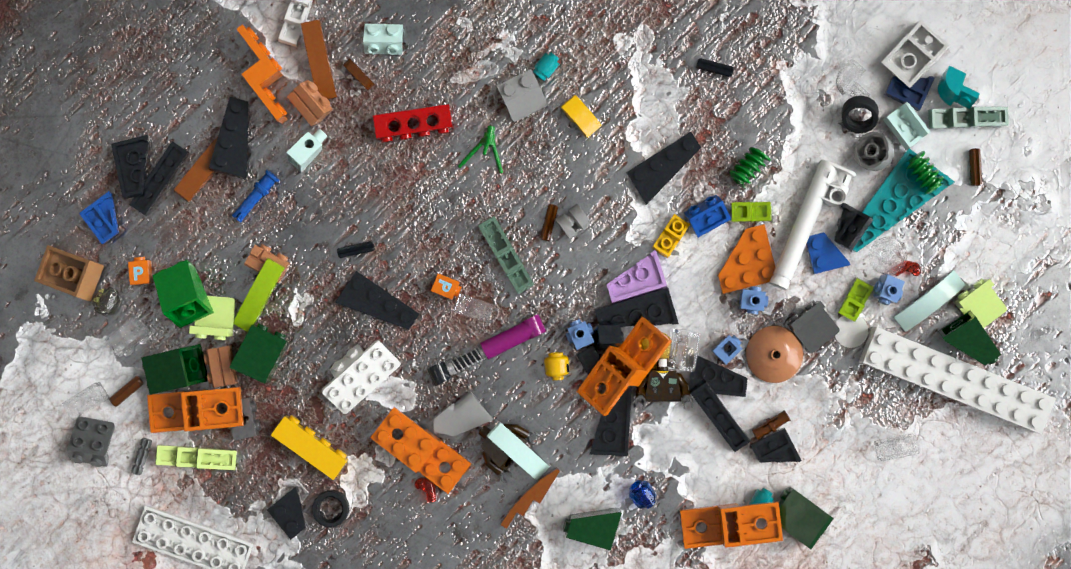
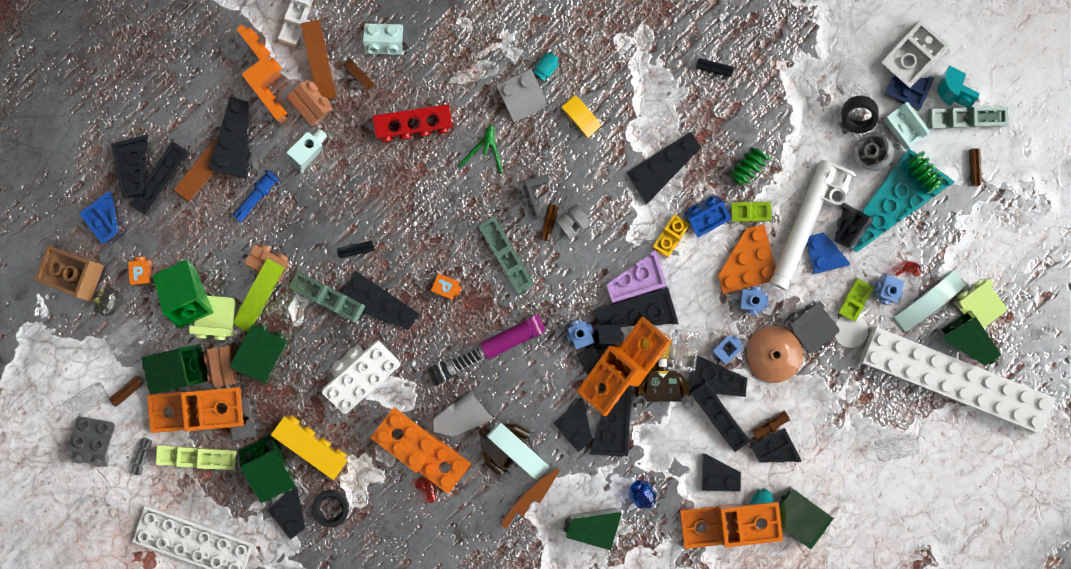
(266, 468): none -> dark green slope
(326, 296): none -> sand green slope
(473, 307): clear brick -> none
(536, 180): none -> dark grey bracket
(556, 365): yellow head -> none
(575, 426): none -> black wing
(719, 476): none -> black wing

